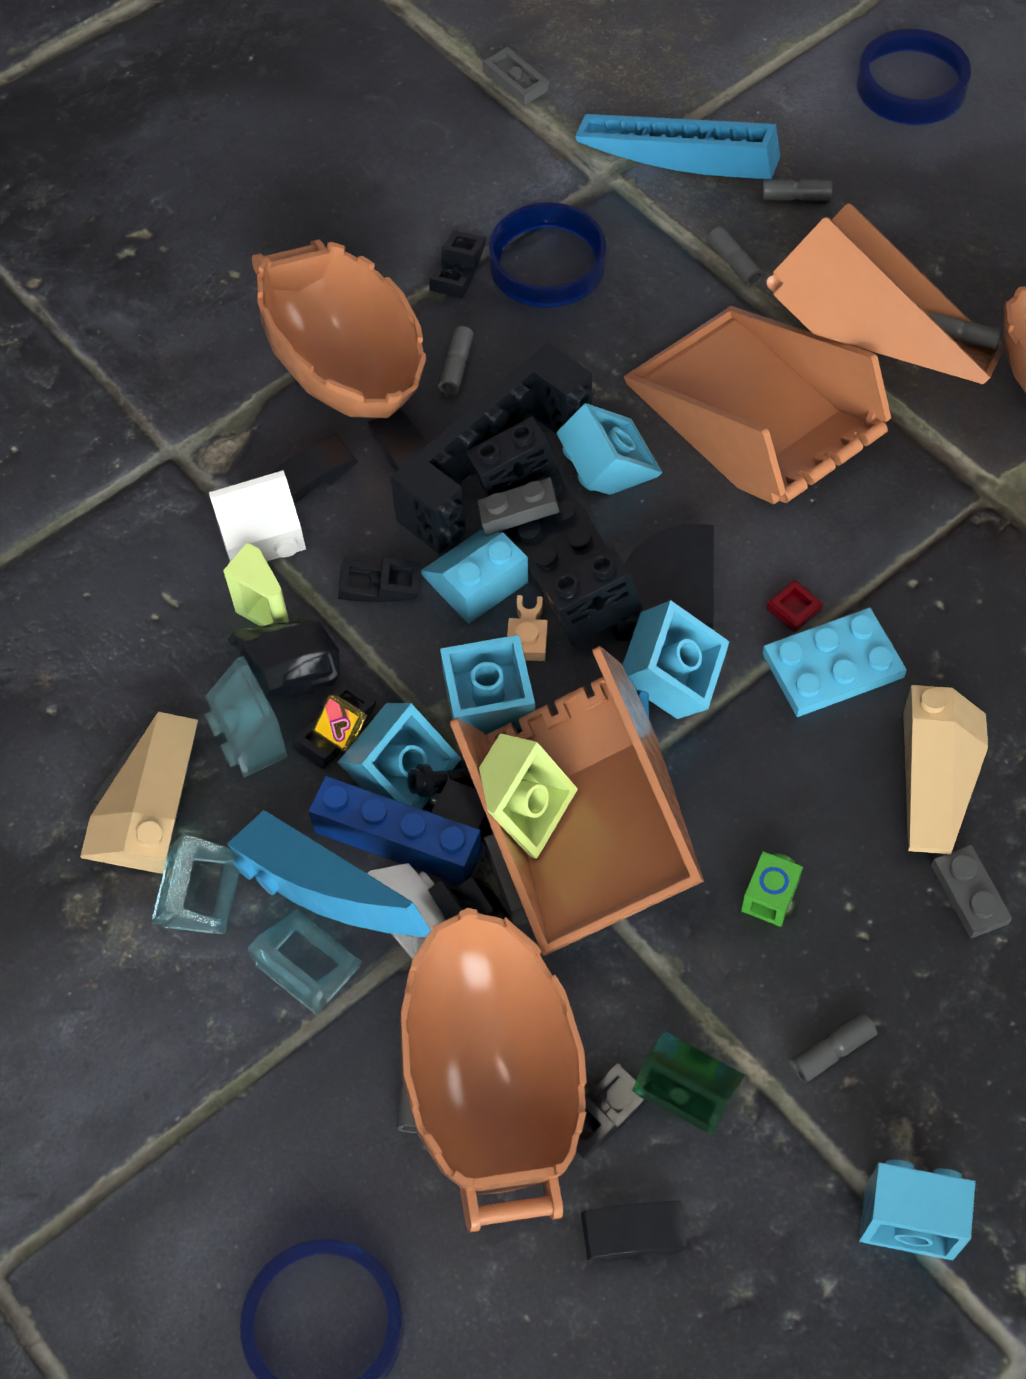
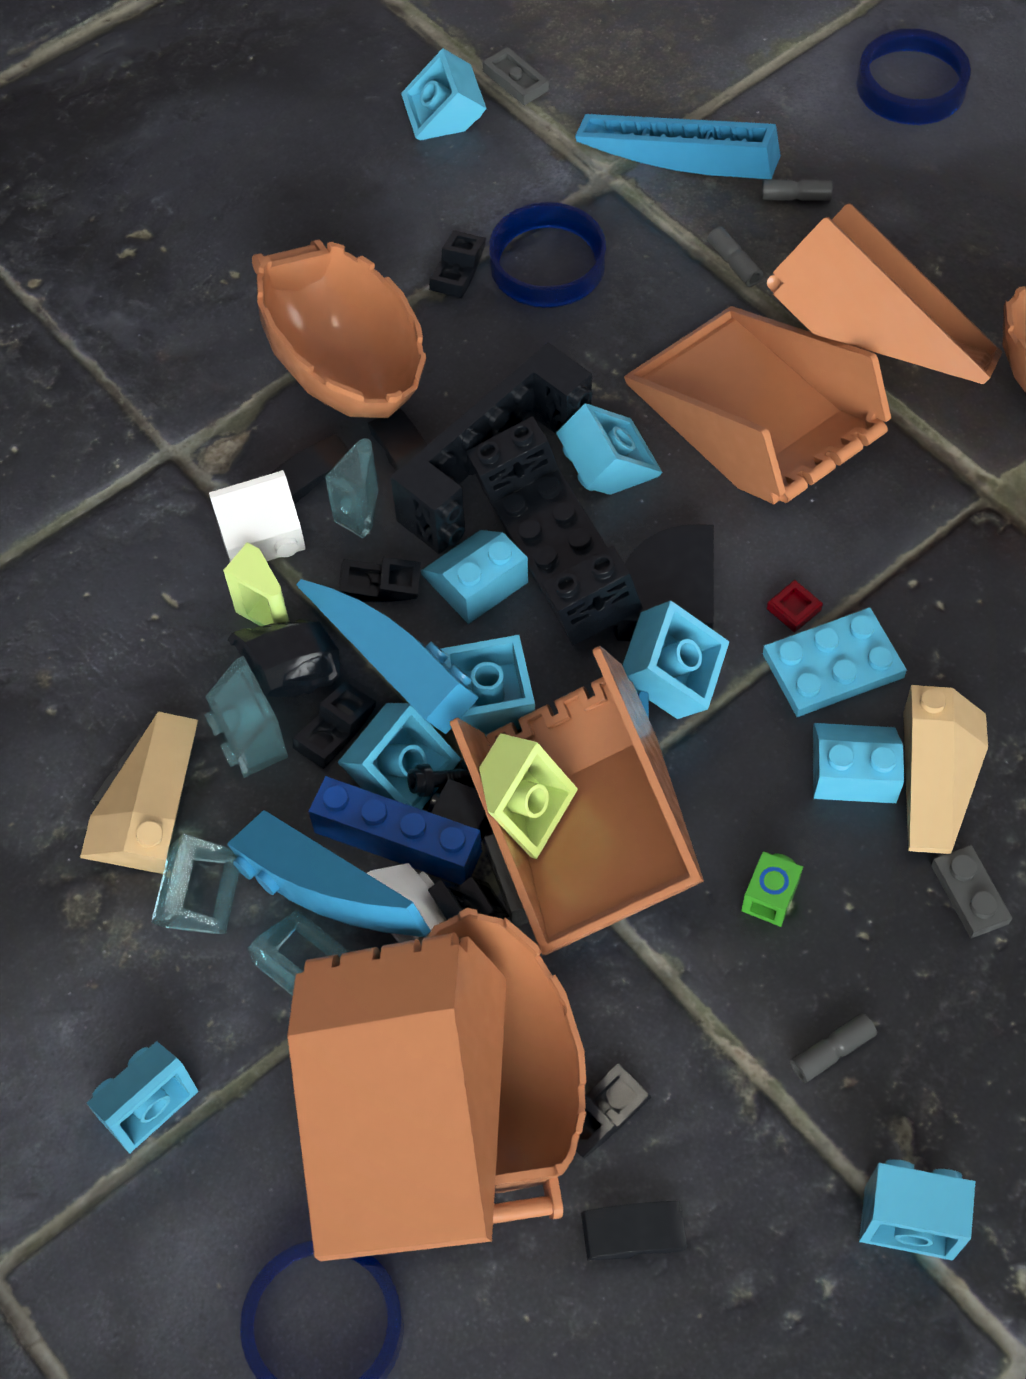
(142, 1095): none -> medium azure slope
(339, 722): tile -> none
(354, 489): none -> clear light blue tile
(398, 1095): none -> nougat windscreen
(404, 661): none -> dark azure slope
(443, 97): none -> medium azure slope
(455, 362): dark grey piece -> none
(518, 506): dark grey plate -> none
(530, 629): light nougat plate -> none
(688, 1083): clear green brick -> none
(857, 763): none -> medium azure slope
(968, 332): dark grey piece -> none

